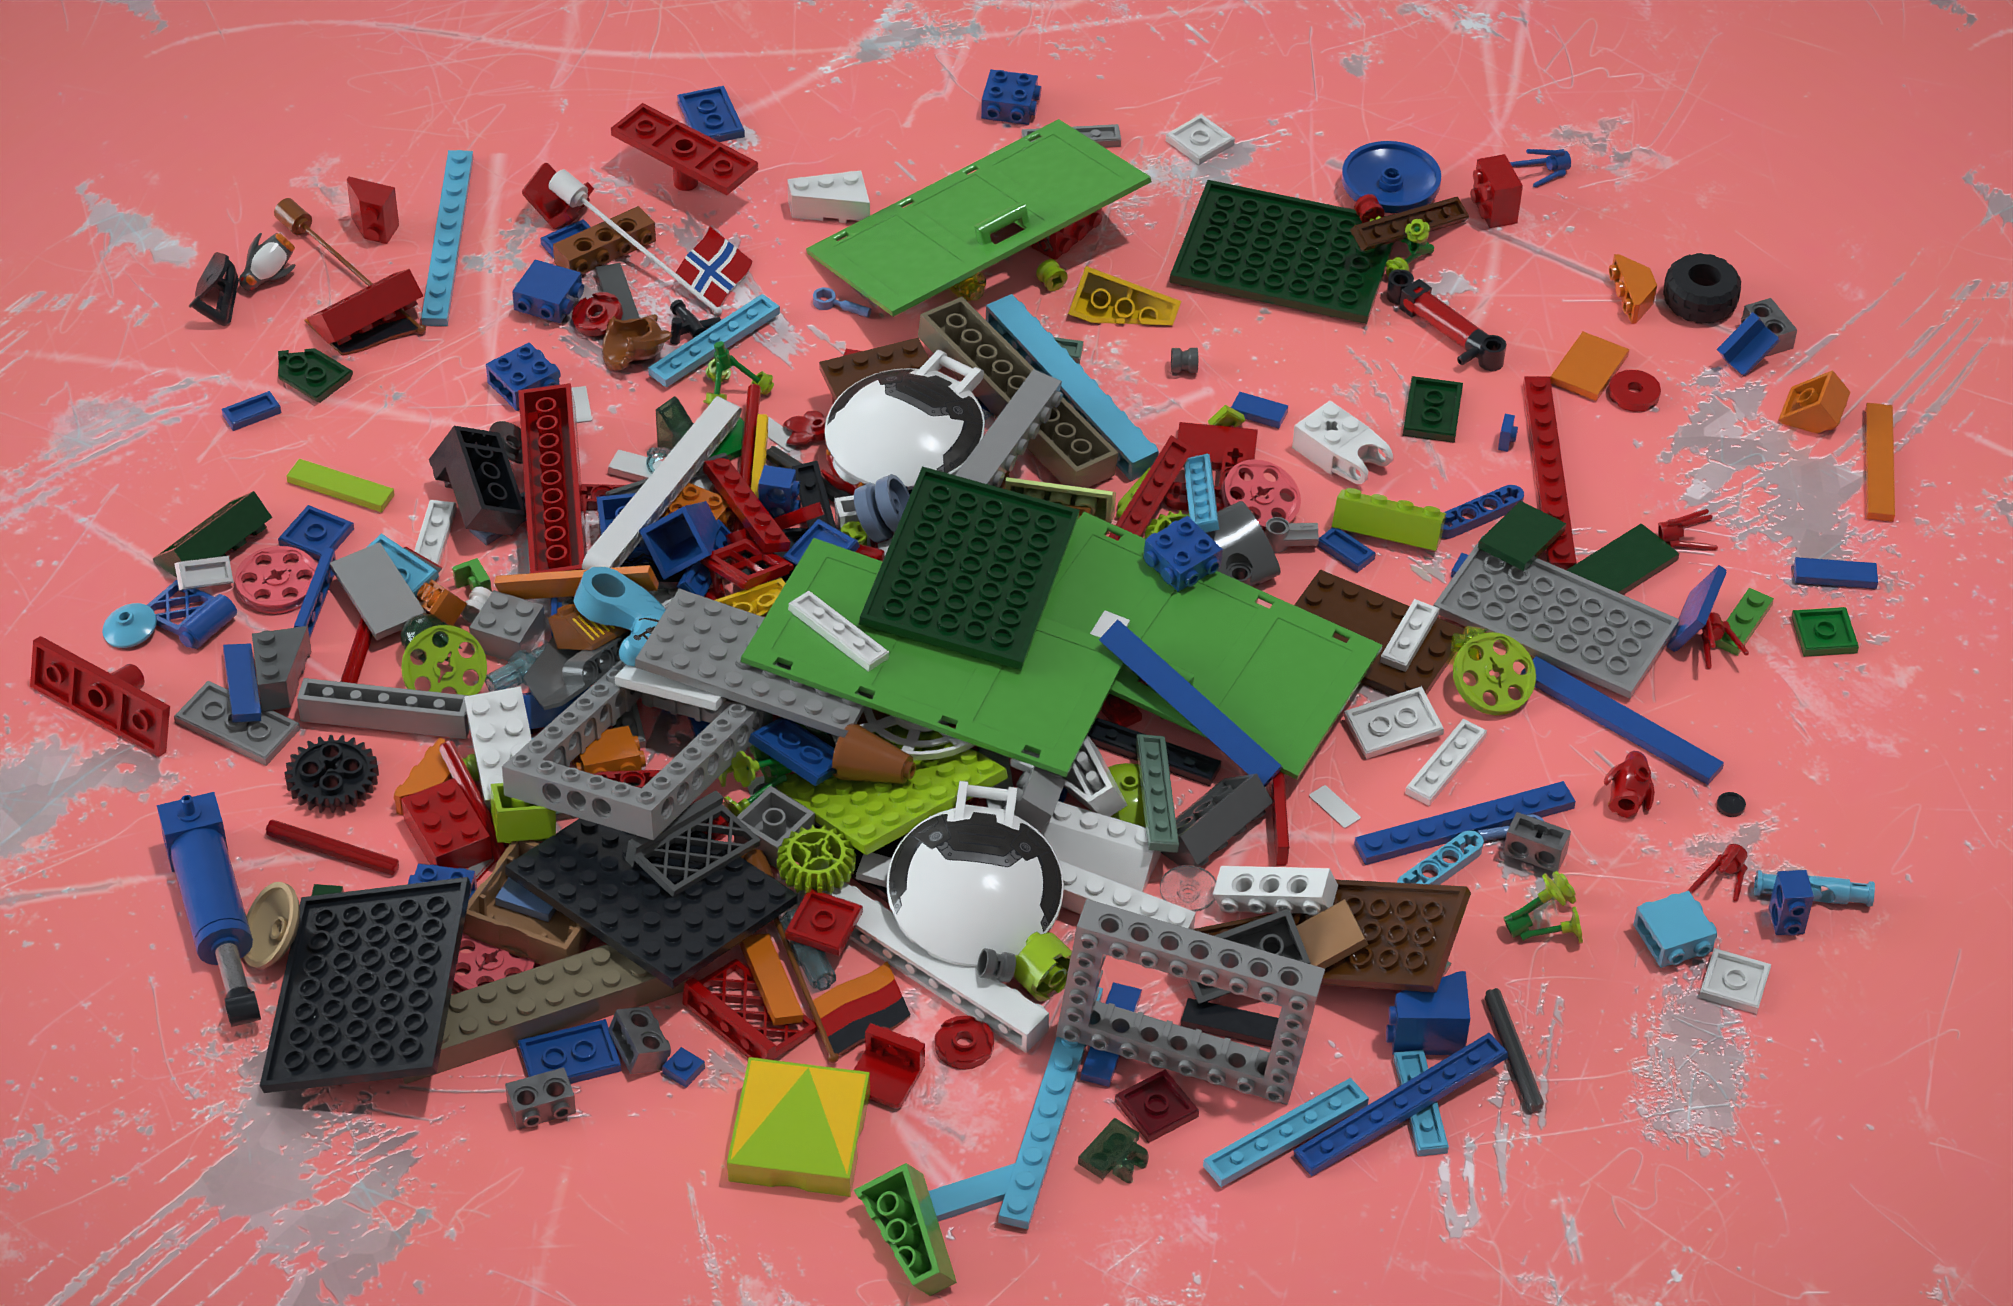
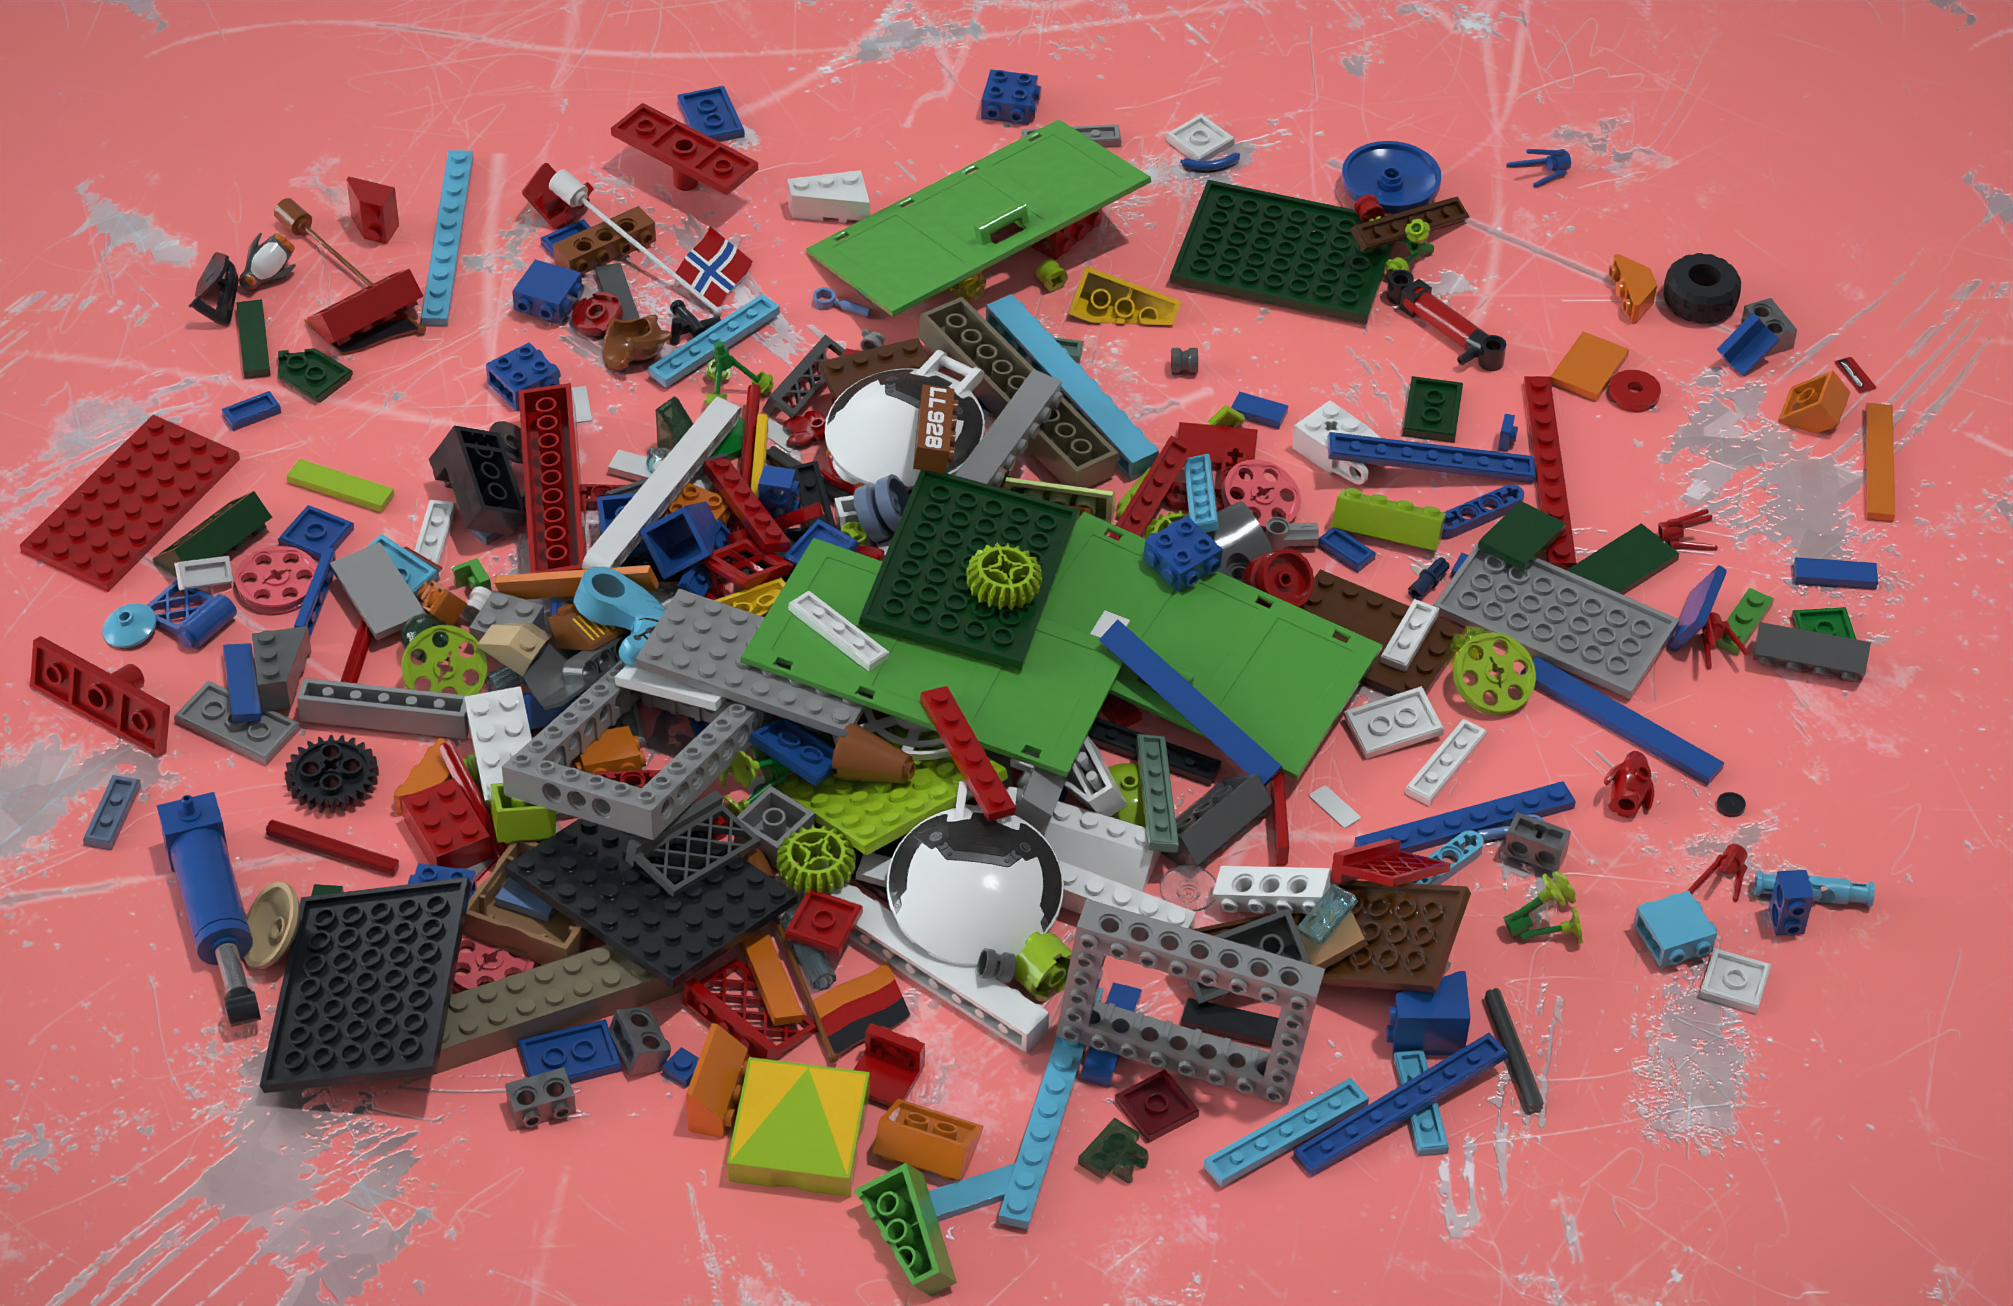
(112, 812): none -> sand blue tile
(129, 503): none -> red plate
(253, 338): none -> dark green tile
(515, 644): none -> tan slope
(716, 1084): none -> orange slope
(802, 372): none -> dark grey fence
(871, 340): none -> light grey plate
(927, 1139): none -> orange slope
(935, 429): none -> dark orange brick
(959, 1055): red tile -> none
(967, 753): none -> red plate
(1004, 576): none -> lime gear
(1210, 165): none -> blue piece
(1281, 574): none -> red wheel
(1327, 914): none -> clear light blue plate
(1384, 864): none -> red fence
(1428, 579): none -> dark blue axle
(1431, 457): none -> blue tile
(1496, 191): red brick -> none
(1811, 651): none -> dark grey brick
(1855, 374): none -> sticker

